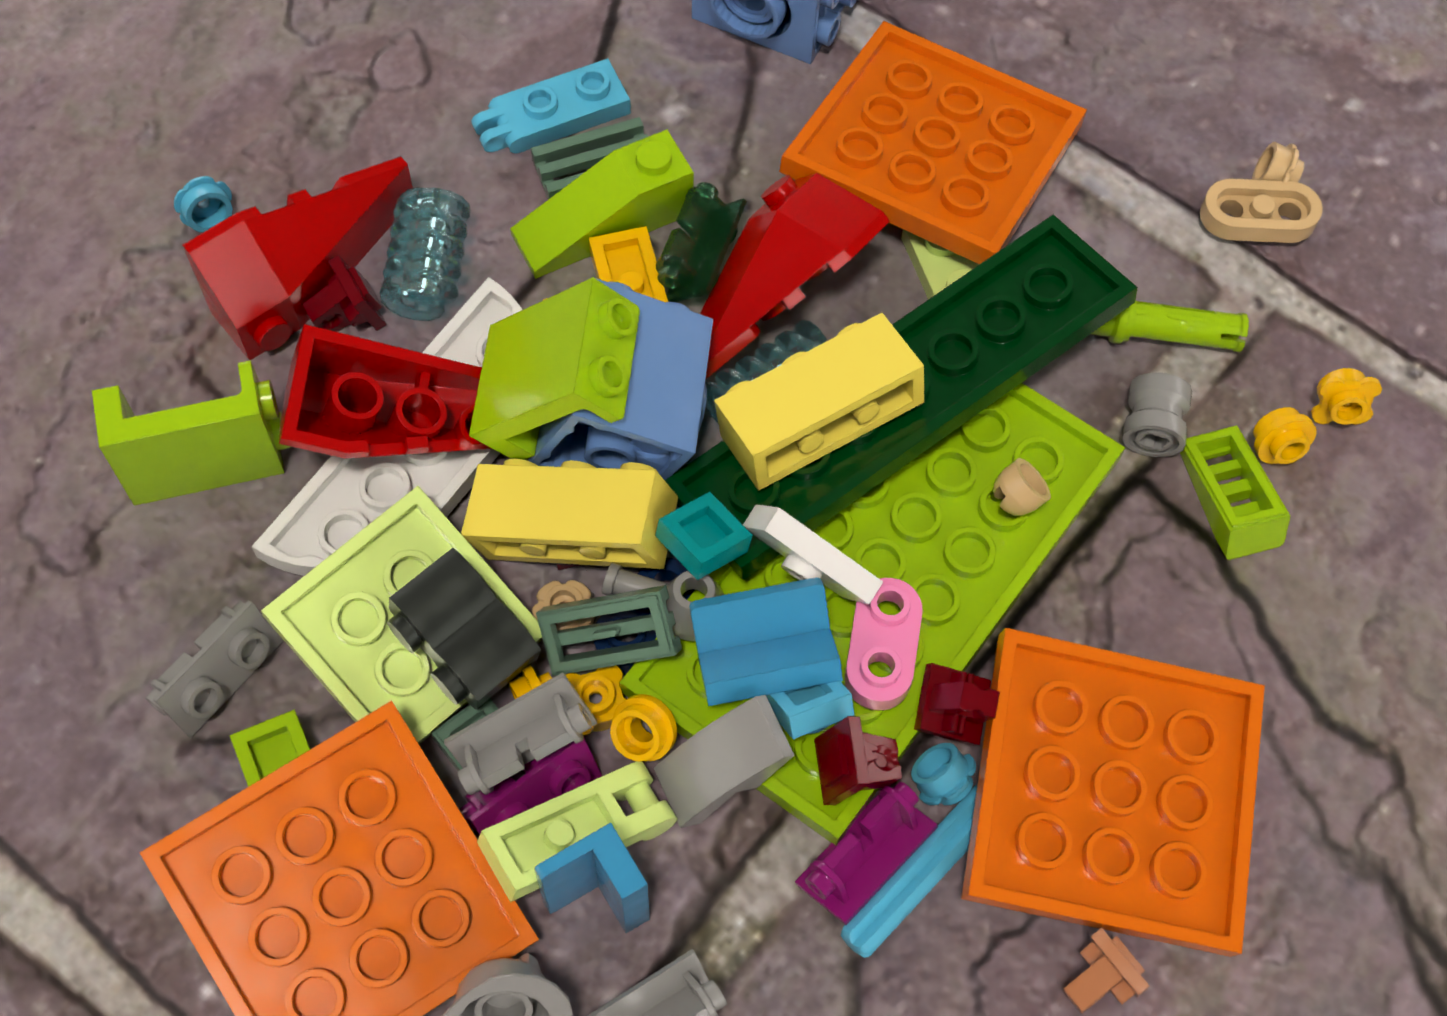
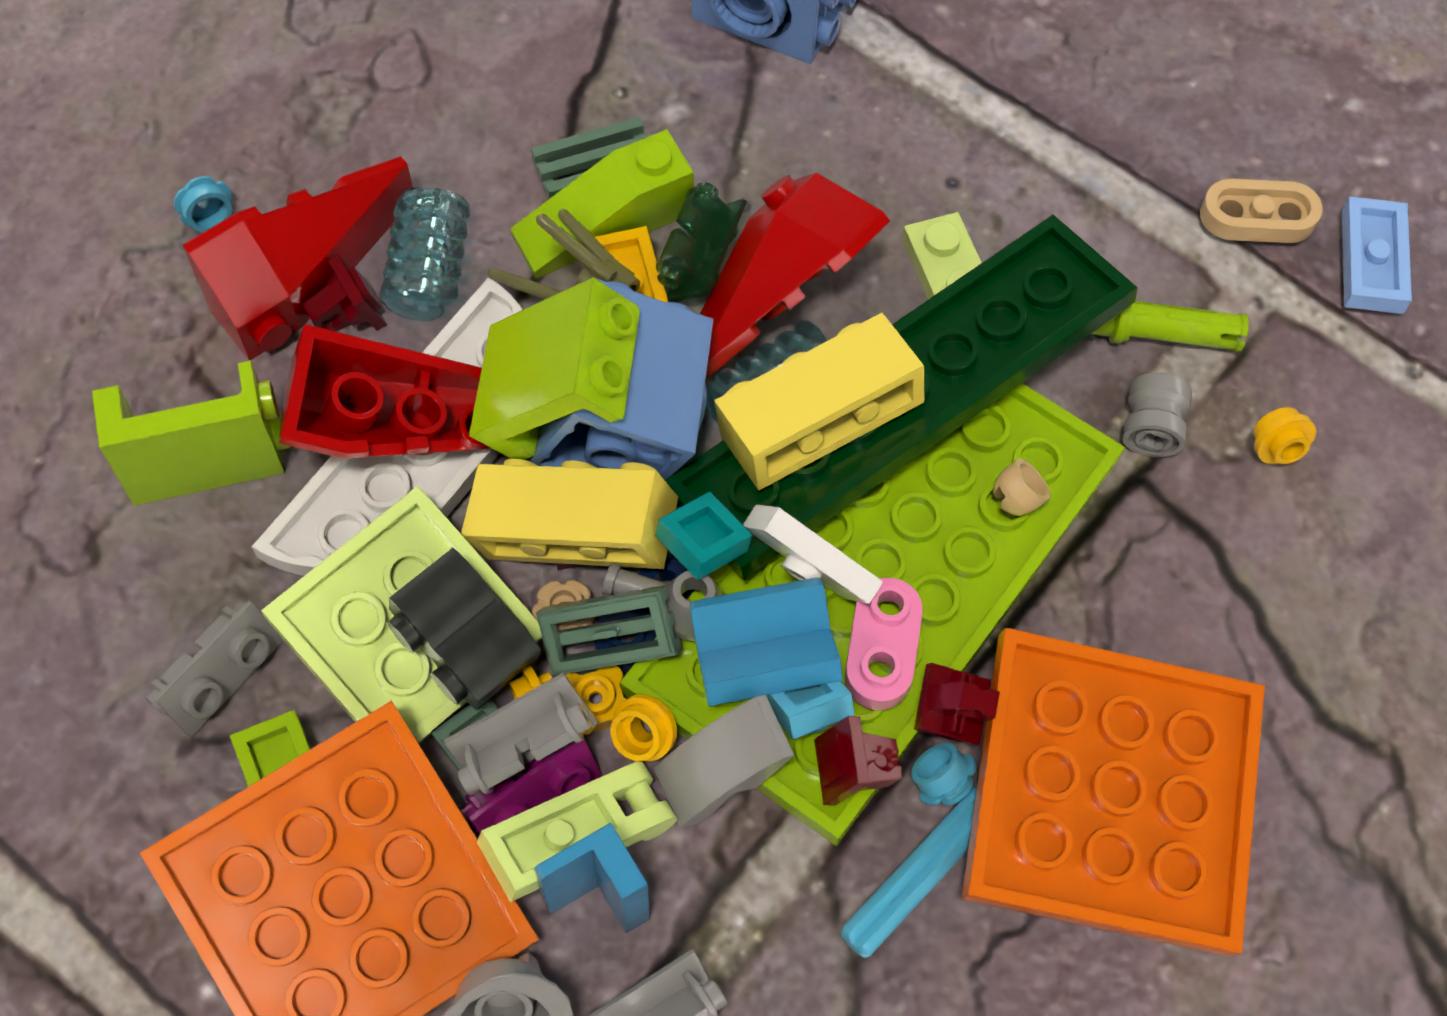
(552, 109): medium azure hinge -> none
(596, 258): none -> olive plant
(868, 854): magenta hinge -> none
(936, 141): orange plate -> none
(1110, 969): nougat brick -> none
(1243, 527): lime slope -> none
(1279, 164): tan plate -> none
(1345, 397): yellow plate -> none
(1376, 255): none -> light blue plate

